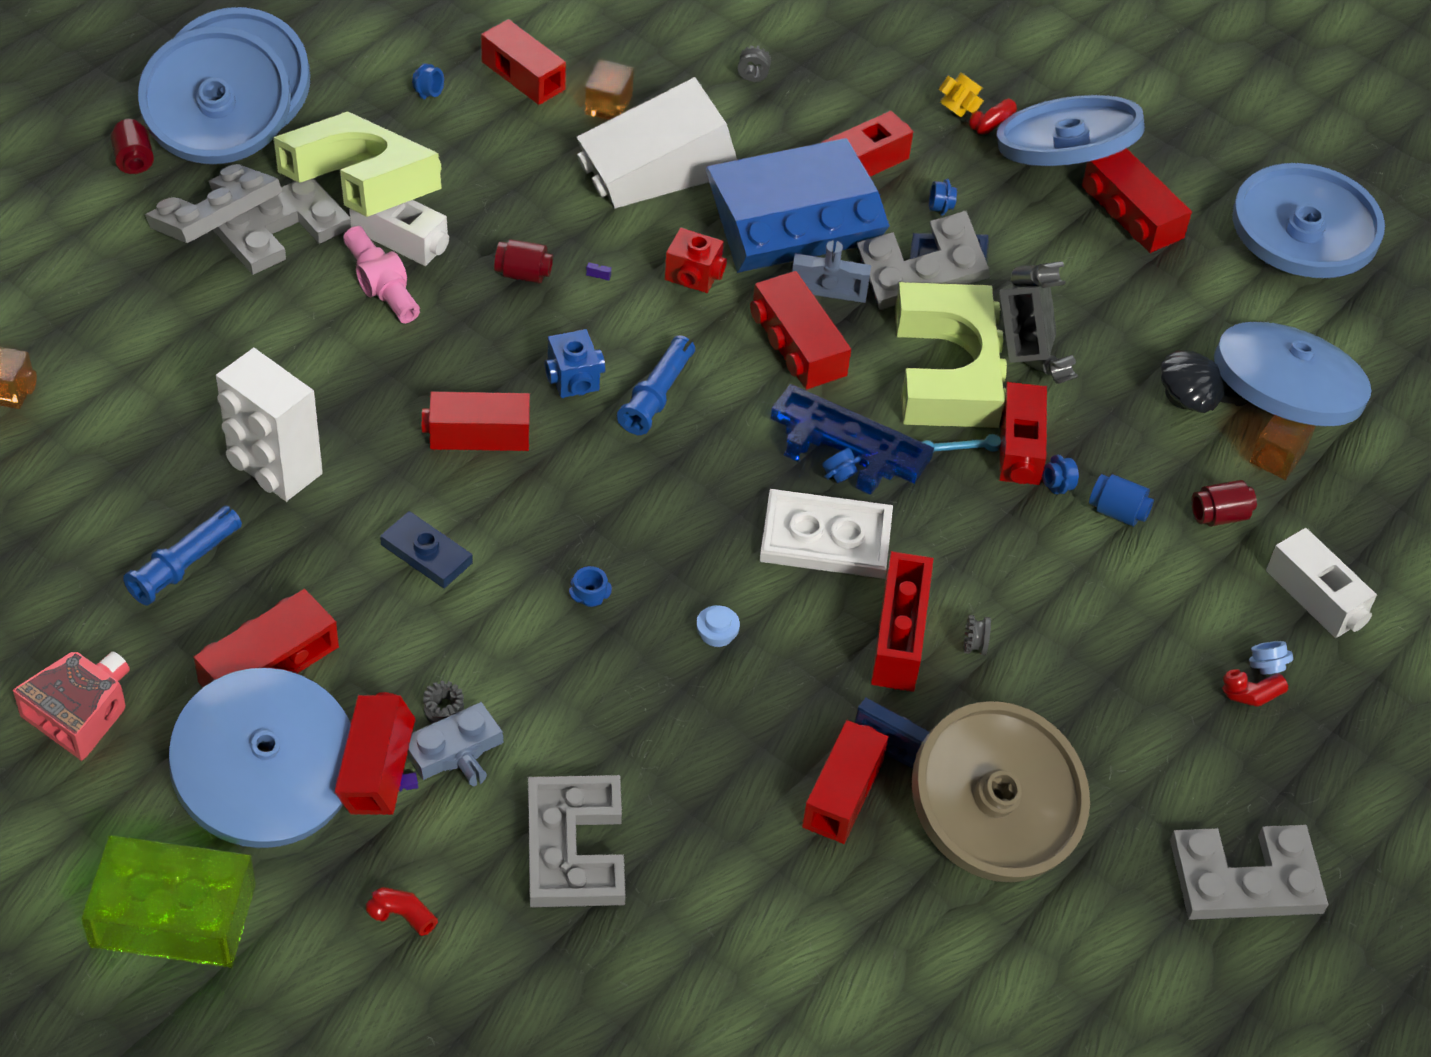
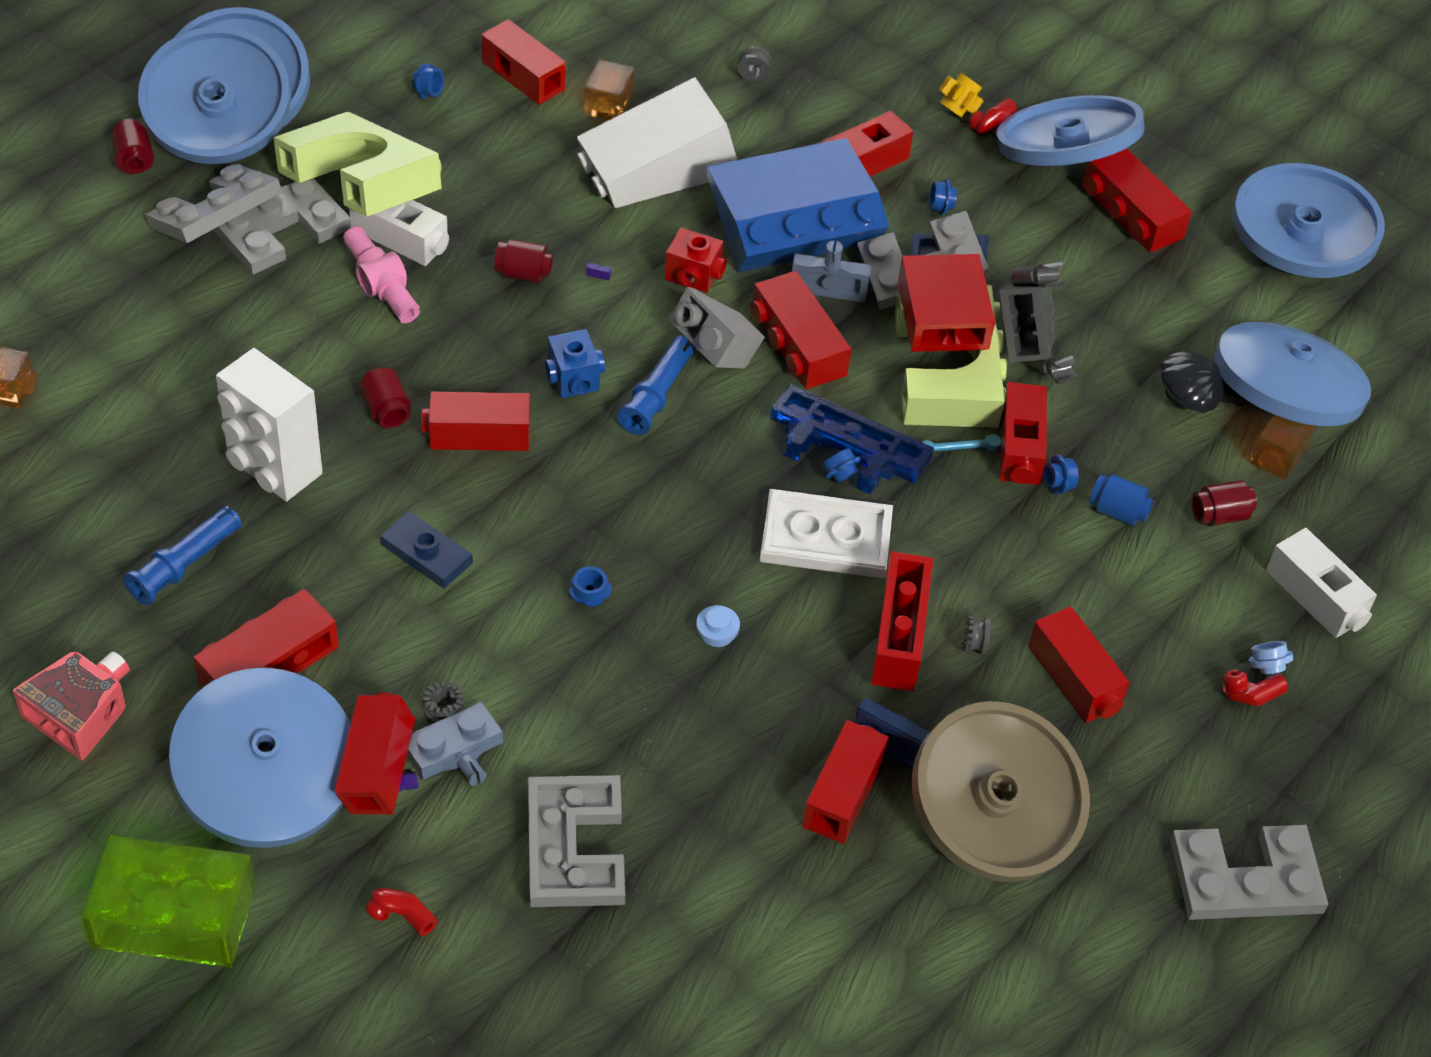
(385, 397): none -> dark red brick
(716, 330): none -> light grey slope
(945, 302): none -> red brick
(1078, 665): none -> red brick

